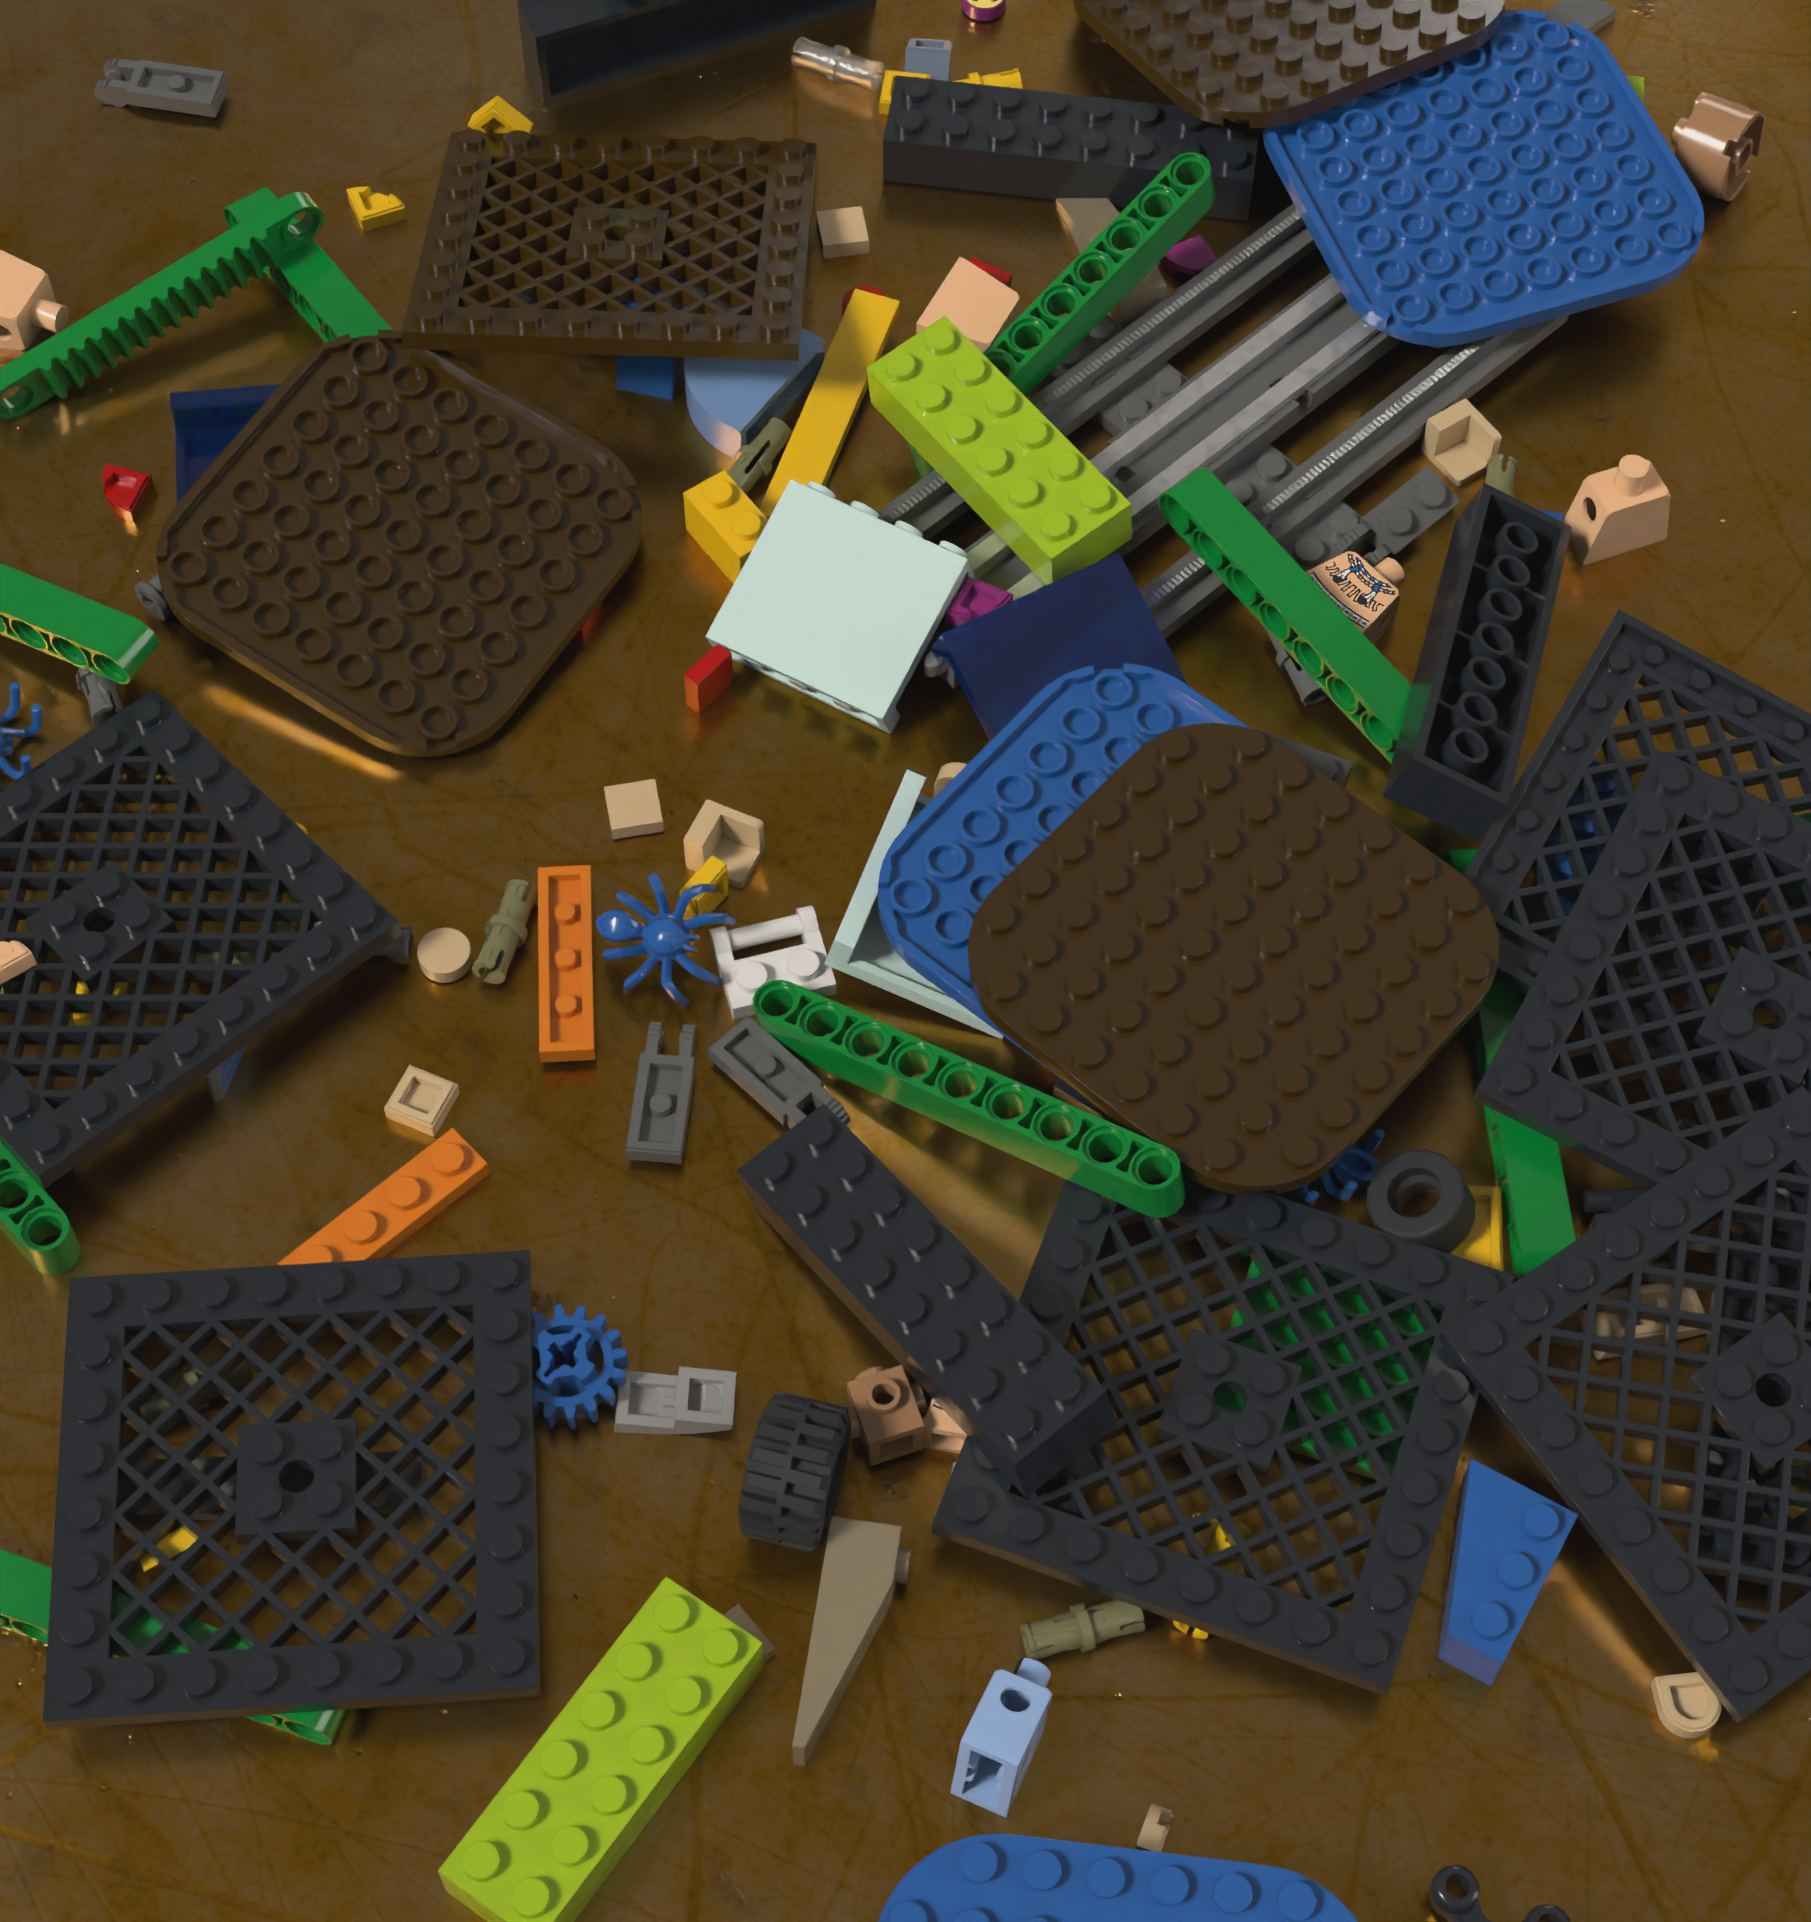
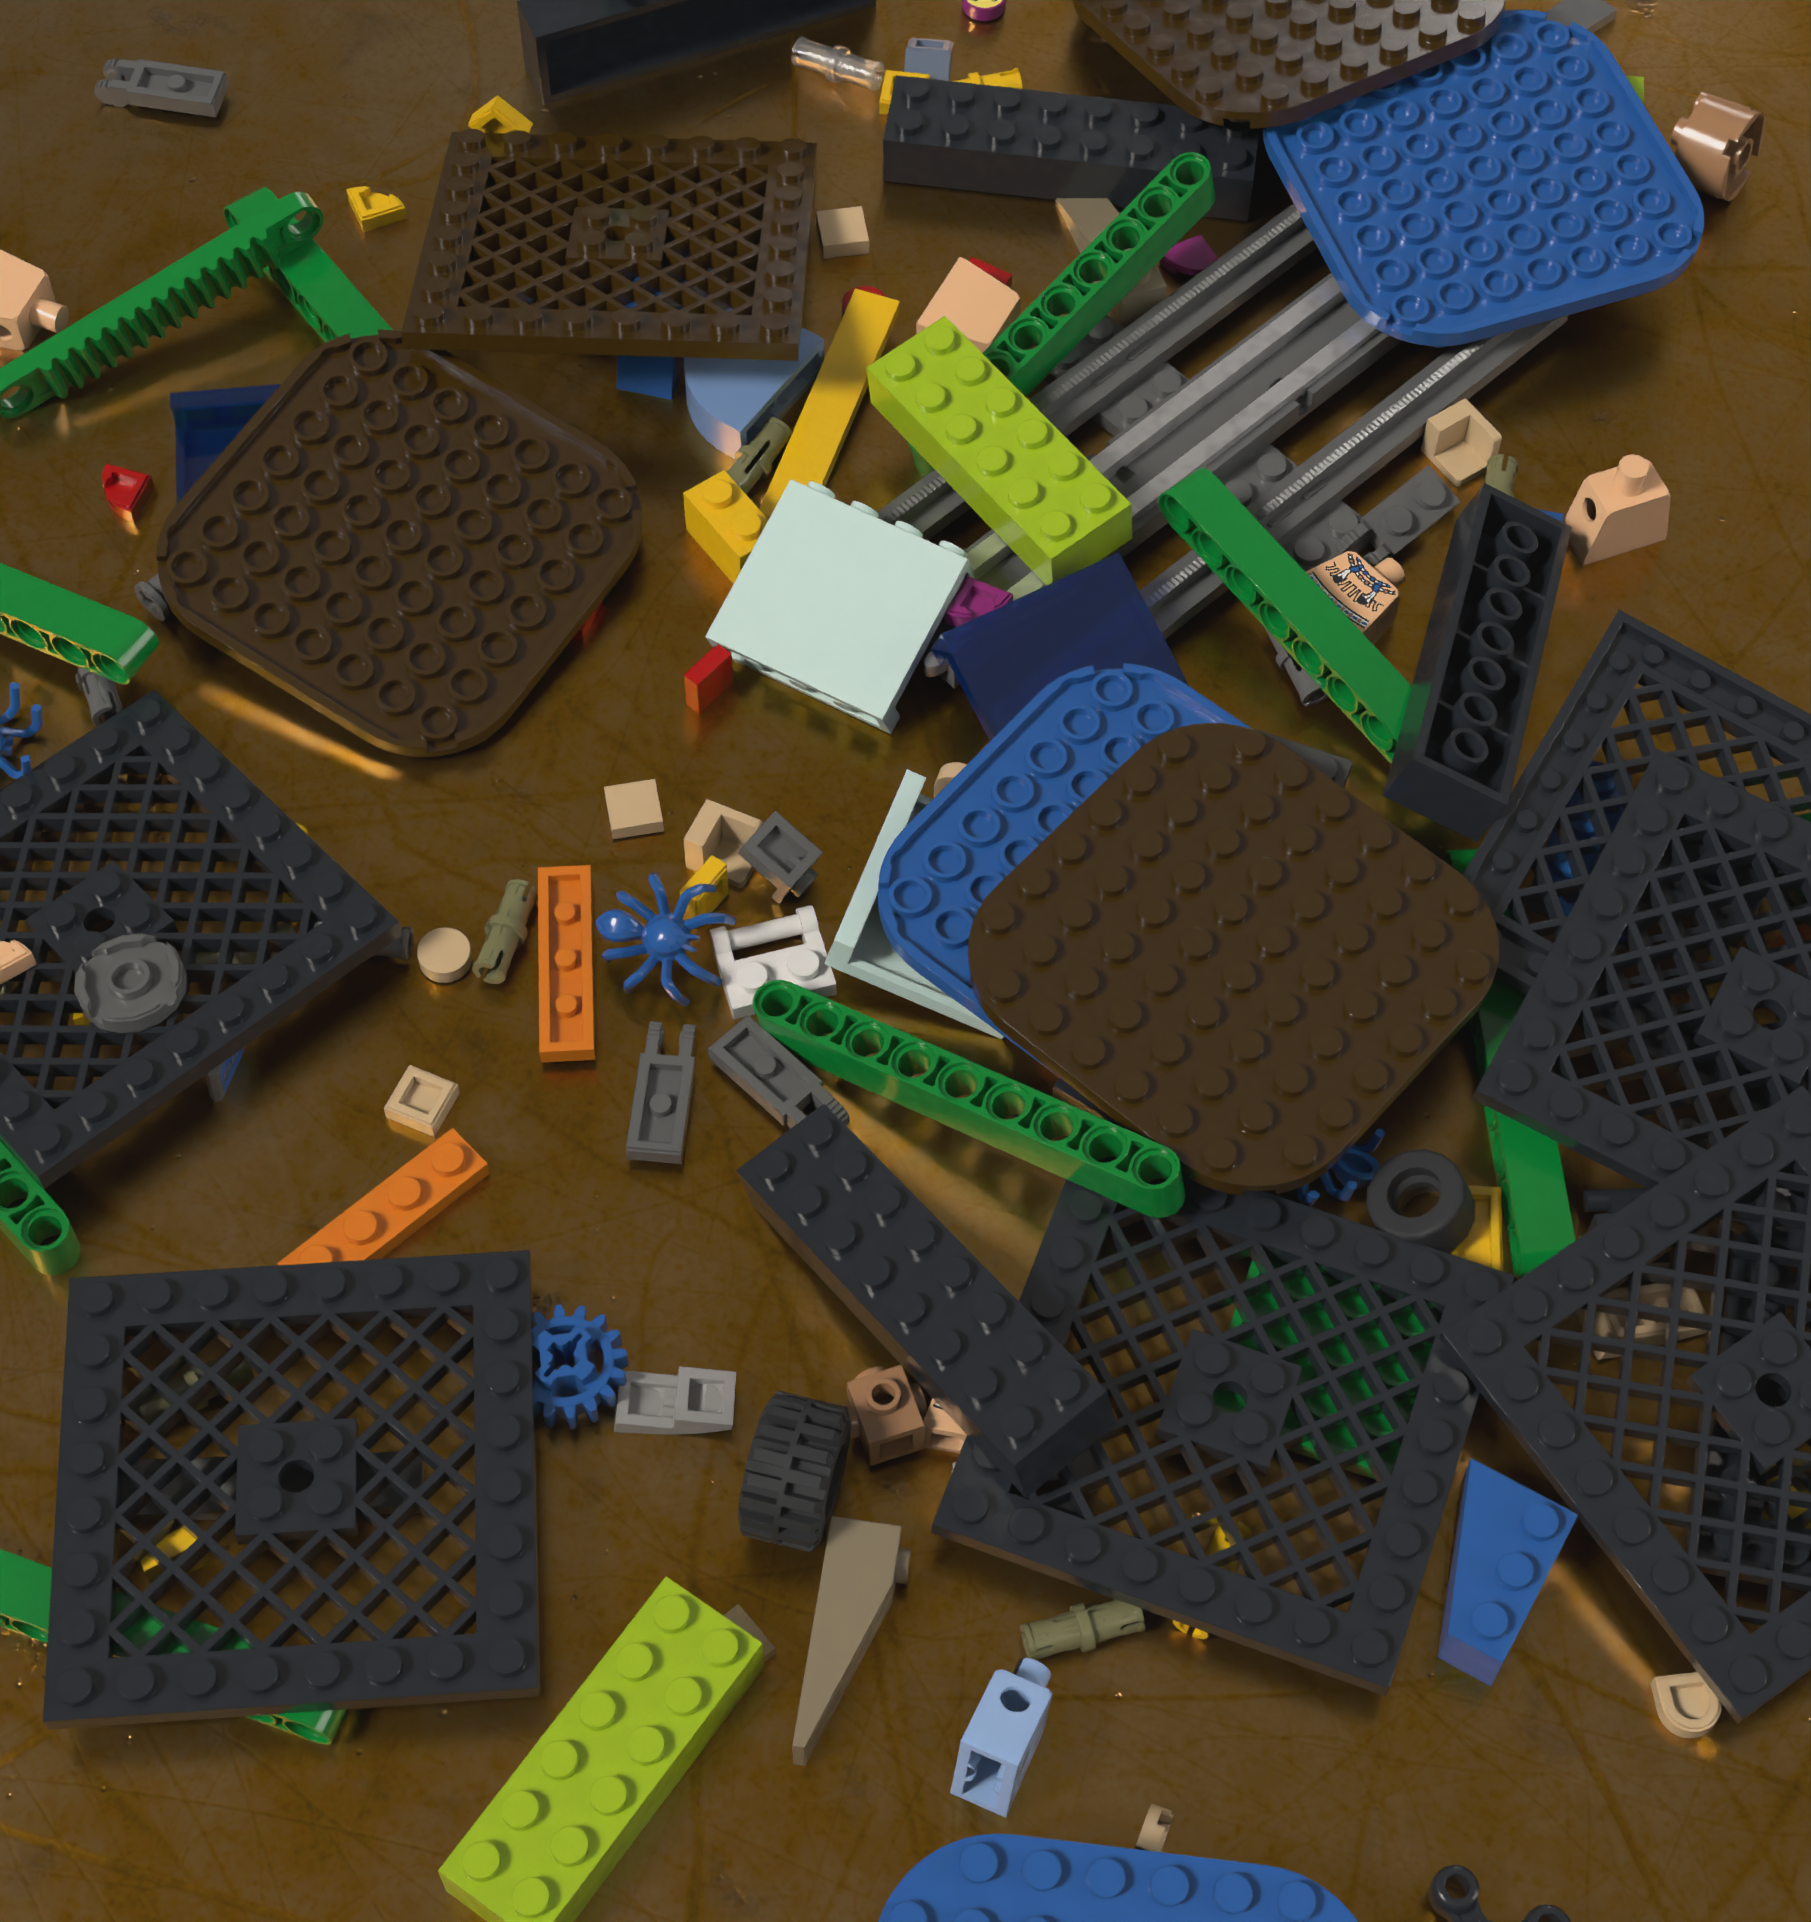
(130, 983): none -> dark grey tile
(782, 856): none -> dark grey bracket

